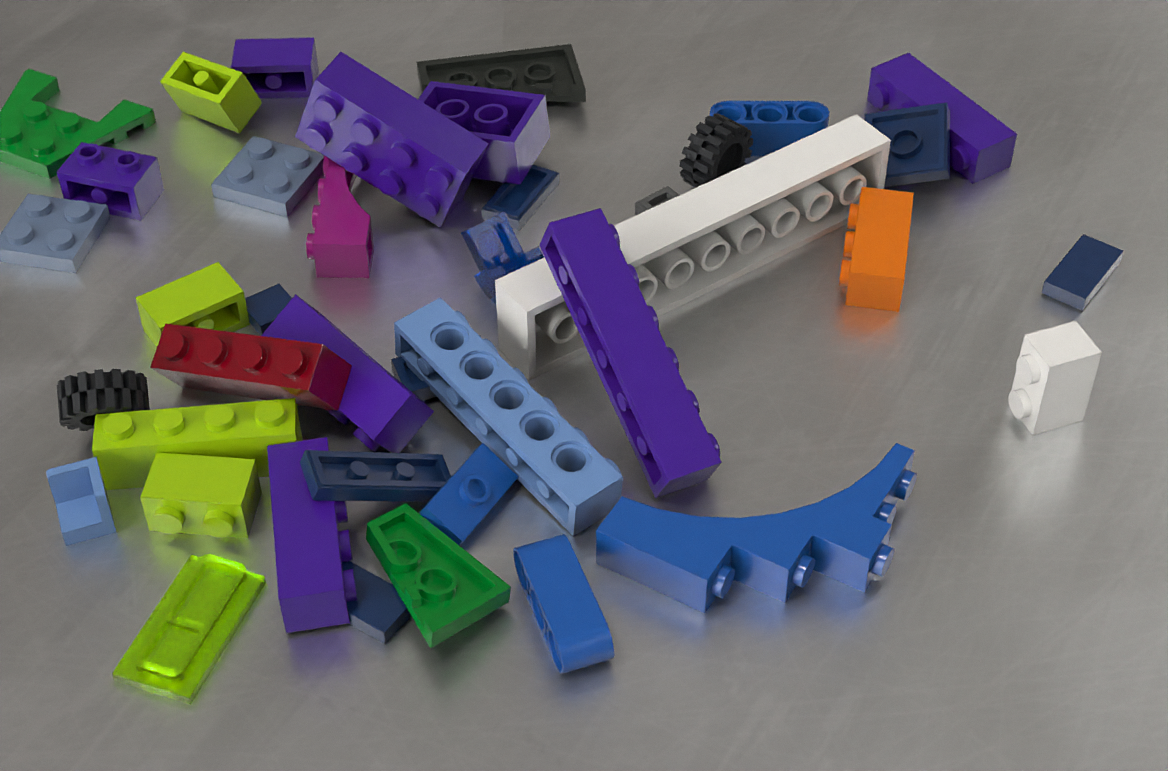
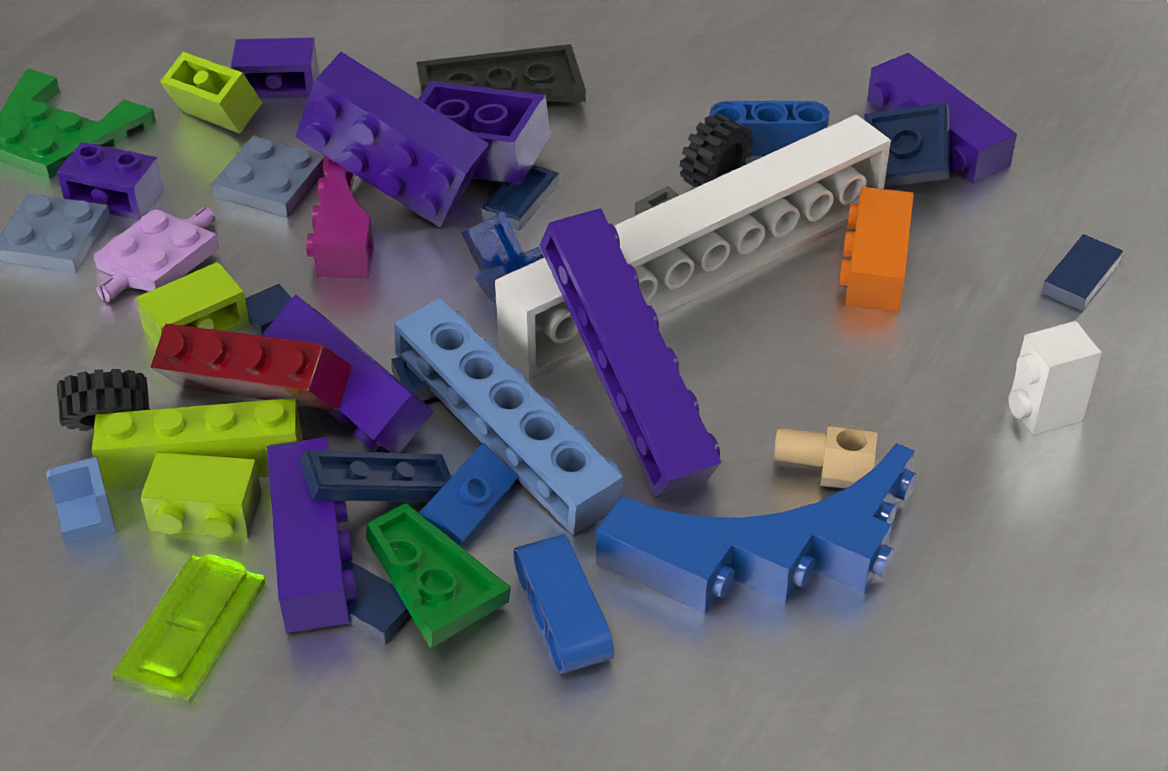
(155, 251): none -> lavender plate
(841, 452): none -> tan piece

